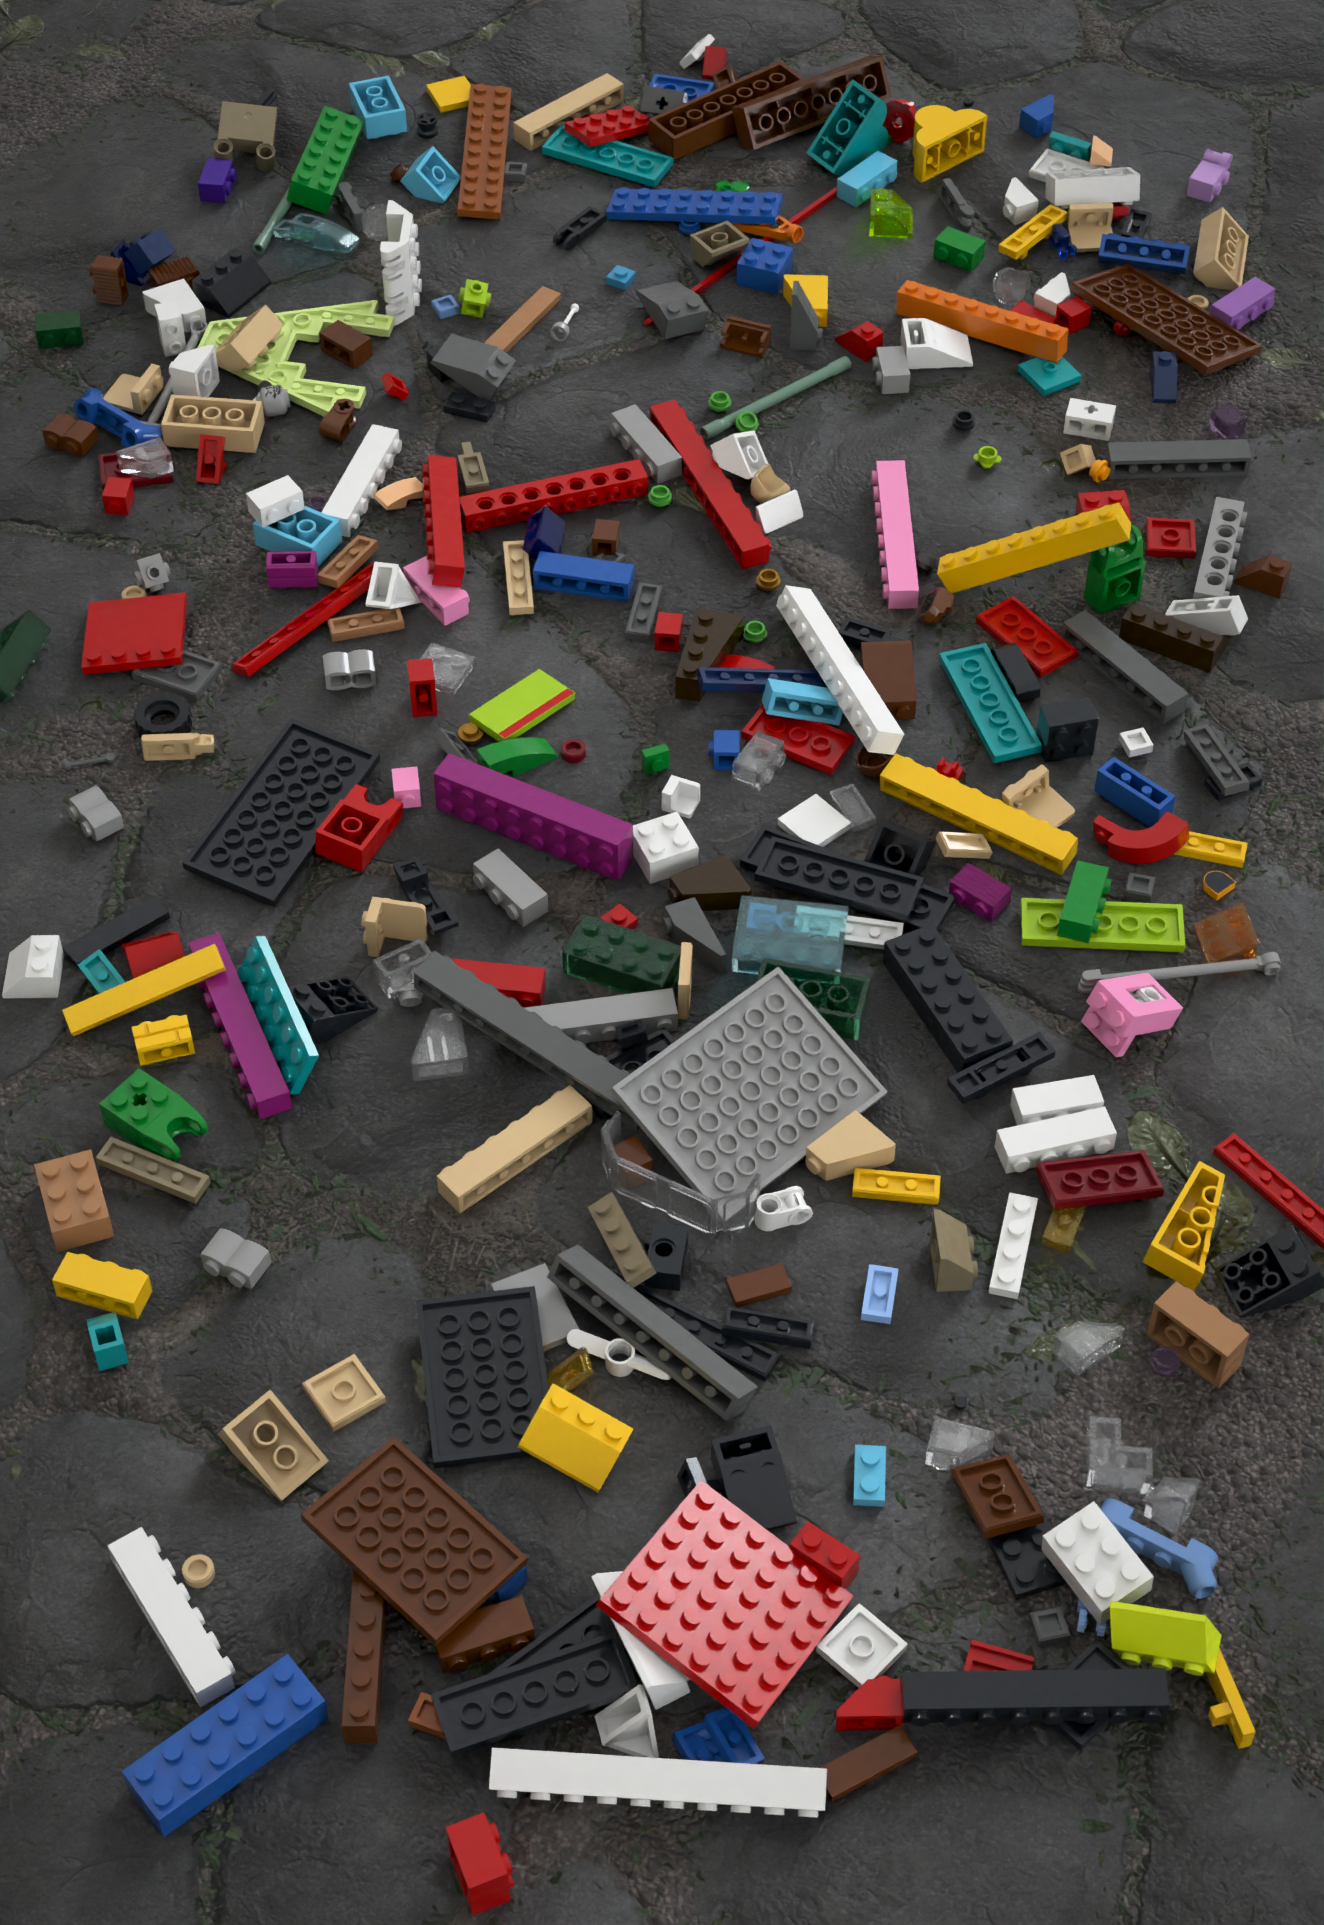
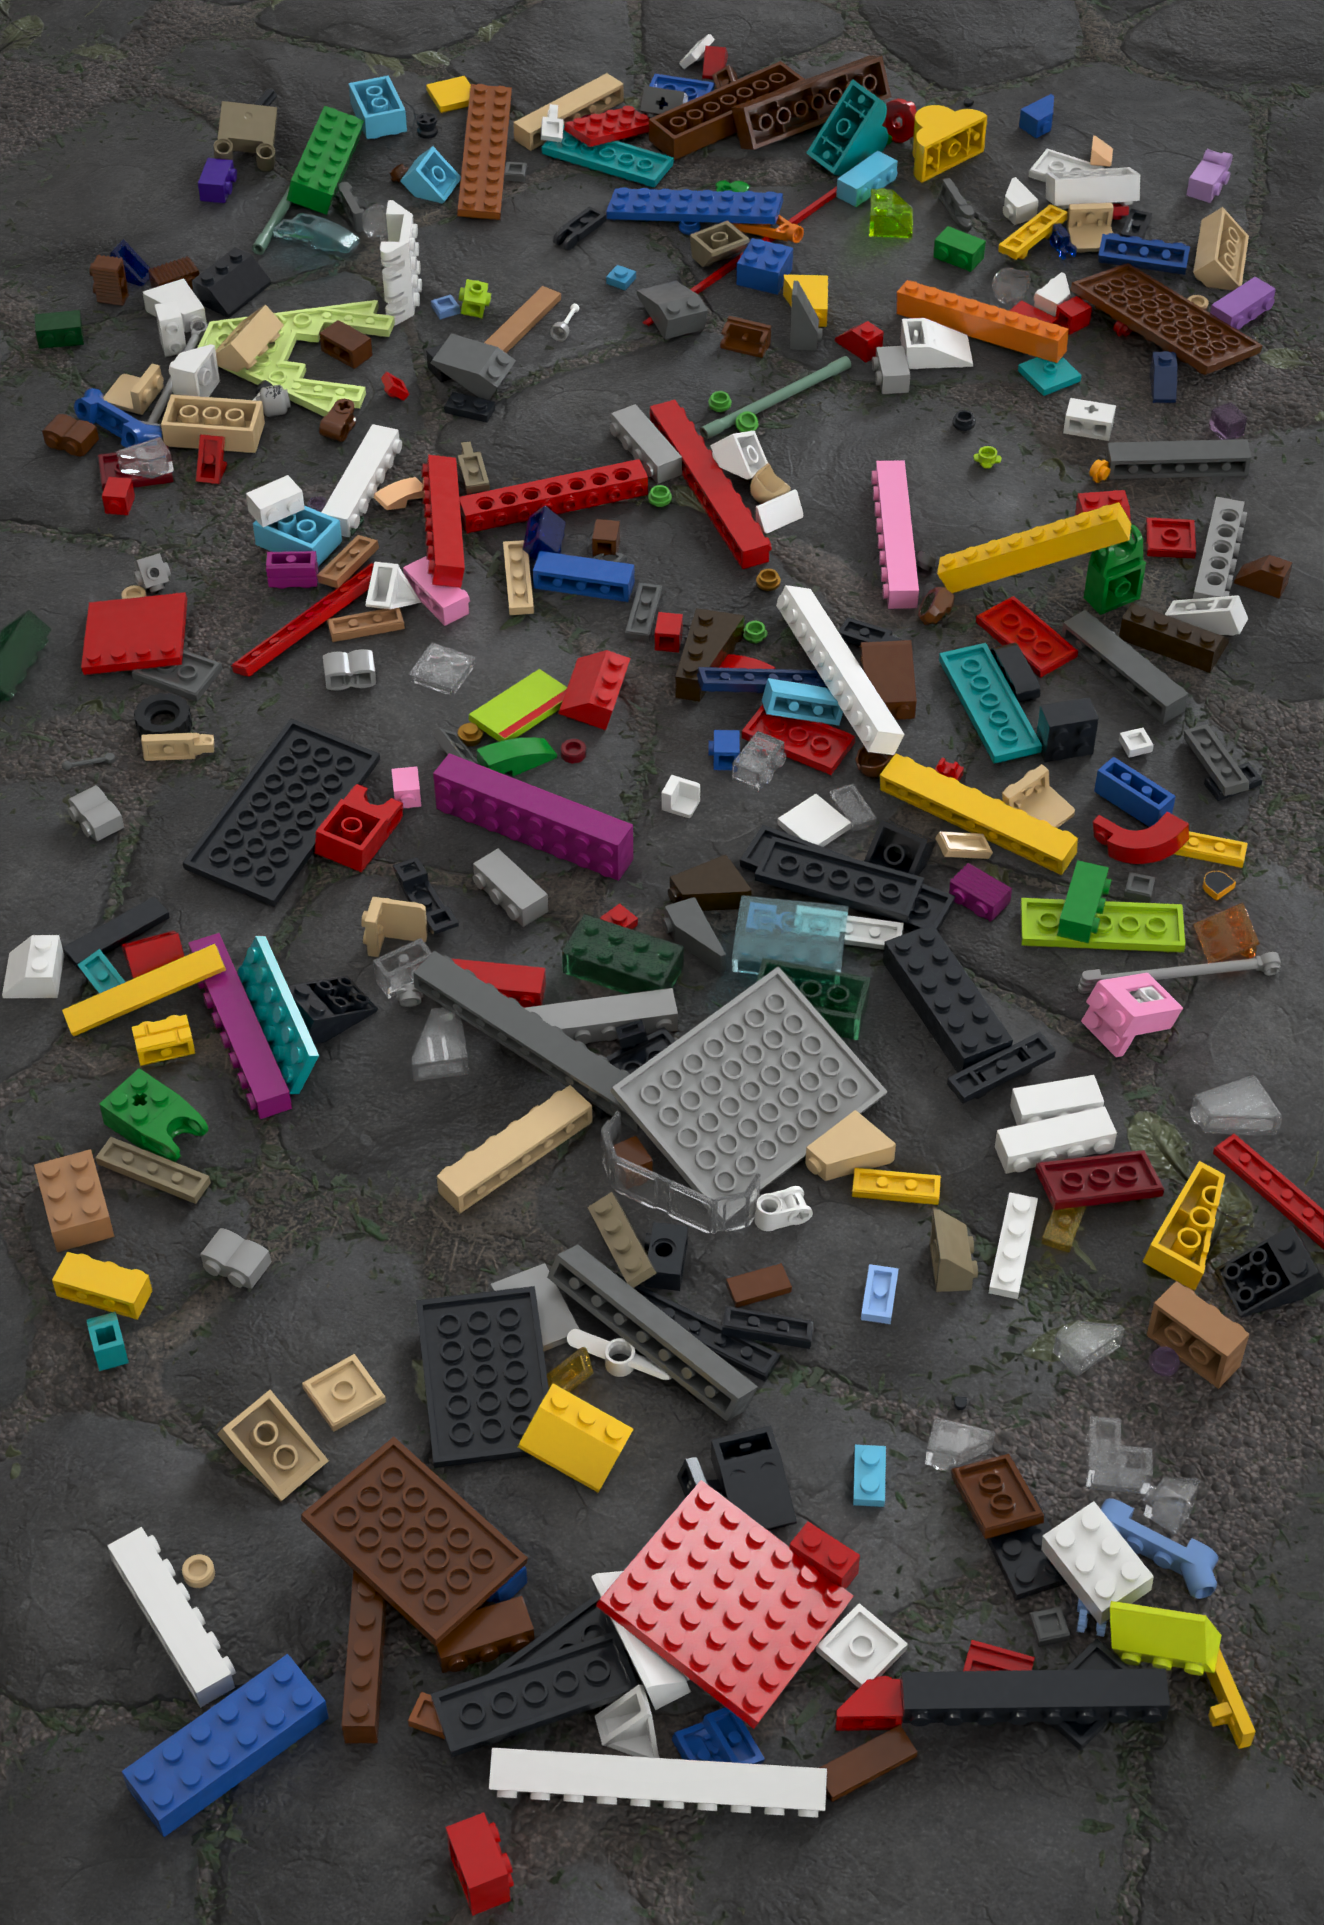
(149, 251): dark blue brick -> none
(422, 687): red brick -> none
(551, 126): none -> white plate
(594, 688): none -> red slope
(655, 759): green plate -> none
(664, 847): white brick -> none
(685, 981): tan tile -> none
(1070, 146): teal plate -> none
(1077, 458): tan panel -> none
(1236, 1109): none -> clear slope

